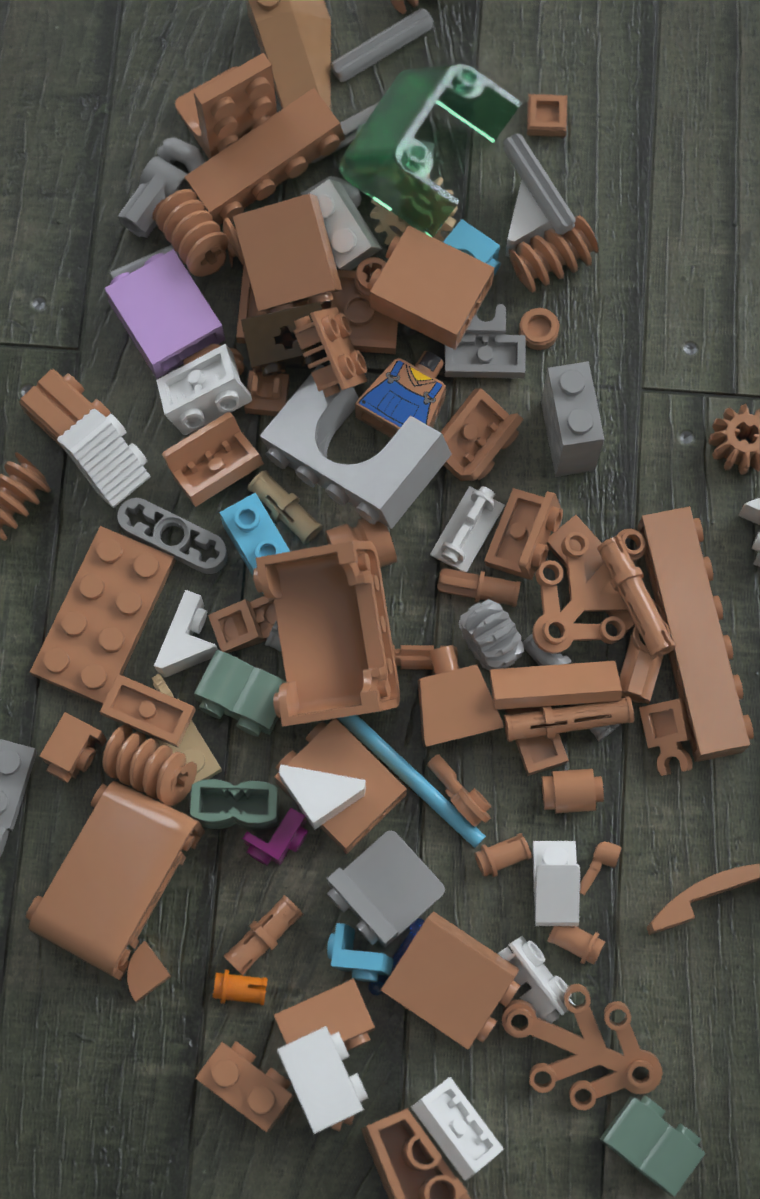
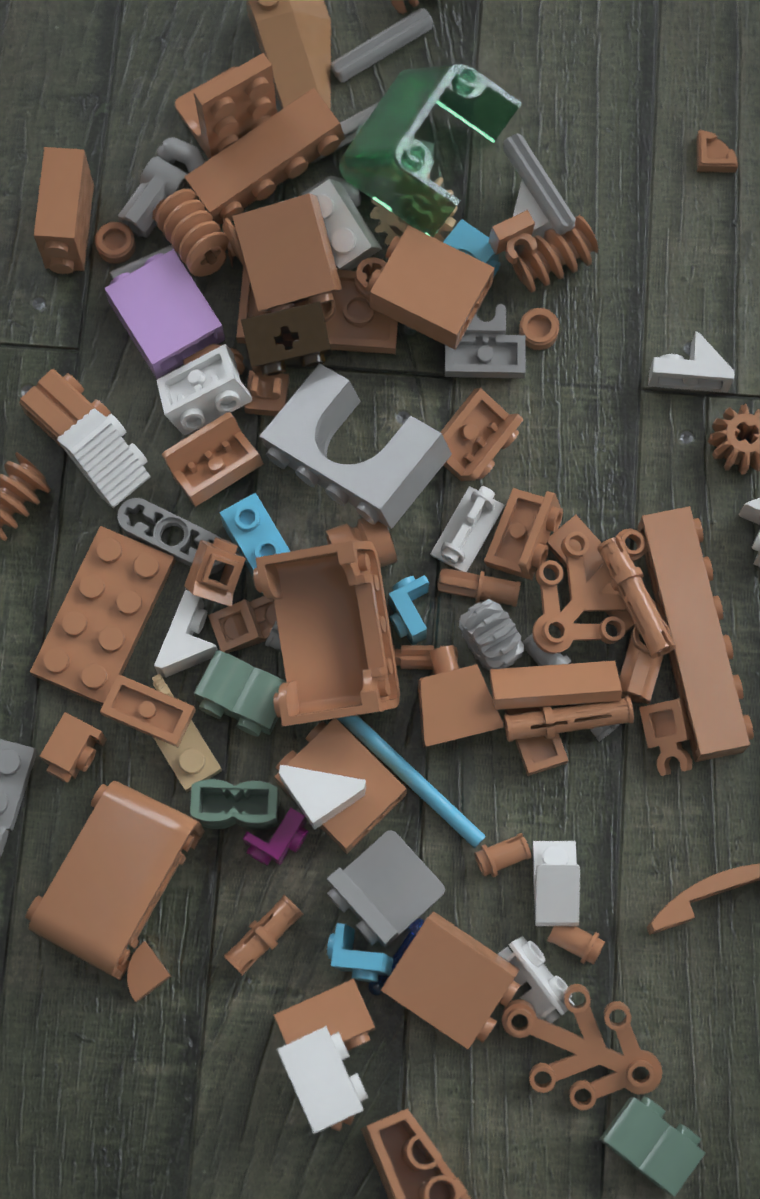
(64, 209): none -> nougat brick
(115, 242): none -> nougat tile
(148, 766): nougat piece -> none
(198, 577): none -> nougat window
(239, 988): orange pin -> none
(245, 1087): nougat brick -> none
(285, 507): tan pin -> none
(333, 331): nougat hinge -> none
(403, 392): torso -> none
(406, 617): none -> medium azure bracket
(457, 1128): white bracket -> none
(470, 804): nougat plate -> none
(511, 233): none -> nougat tile
(547, 115): nougat tile -> none
(572, 419): light grey brick -> none
(572, 791): nougat brick -> none
(606, 854): nougat hand -> none
(702, 372): none -> white slope
(714, 154): none -> nougat tile

